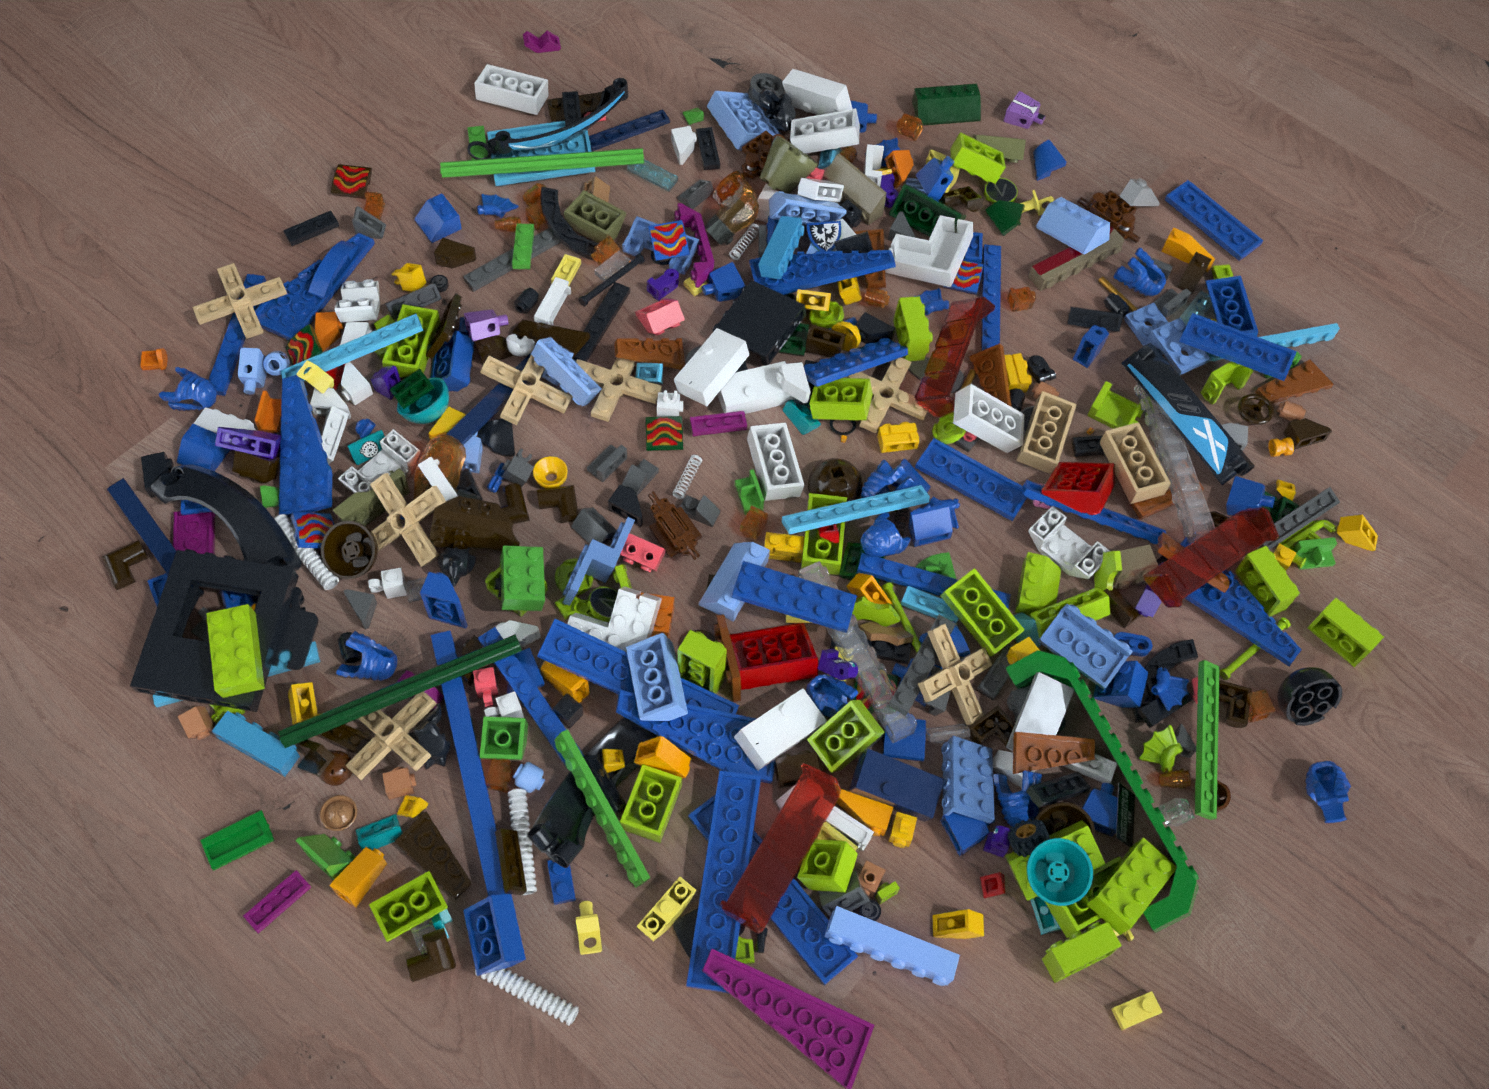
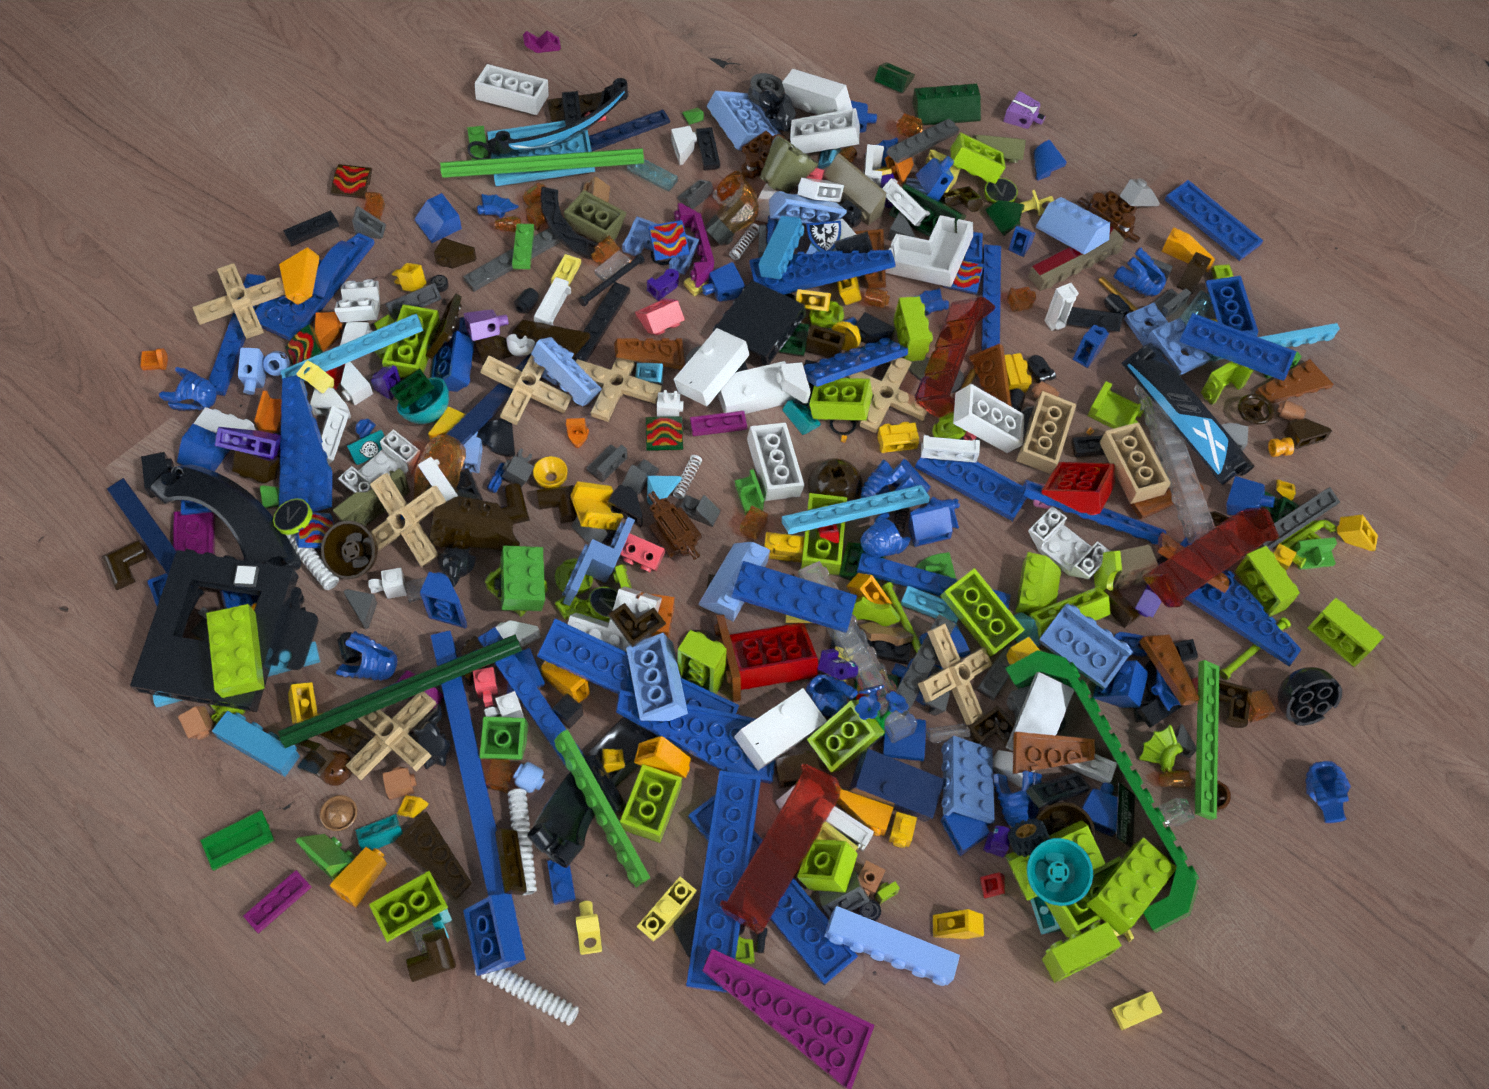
(246, 576): none -> white tile
(292, 516): none -> black tile
(299, 275): none -> light orange slope
(577, 431): none -> orange tile
(592, 506): none -> yellow panel
(634, 628): none -> dark brown brick
(661, 485): none -> medium azure slope
(870, 707): none -> blue plant
(893, 77): none -> dark green tile
(904, 202): none -> white container
(922, 141): none -> dark grey plate
(950, 449): none -> white container
(1021, 240): none -> blue slope
(1061, 307): none -> white container
(1170, 666): none -> dark orange wing

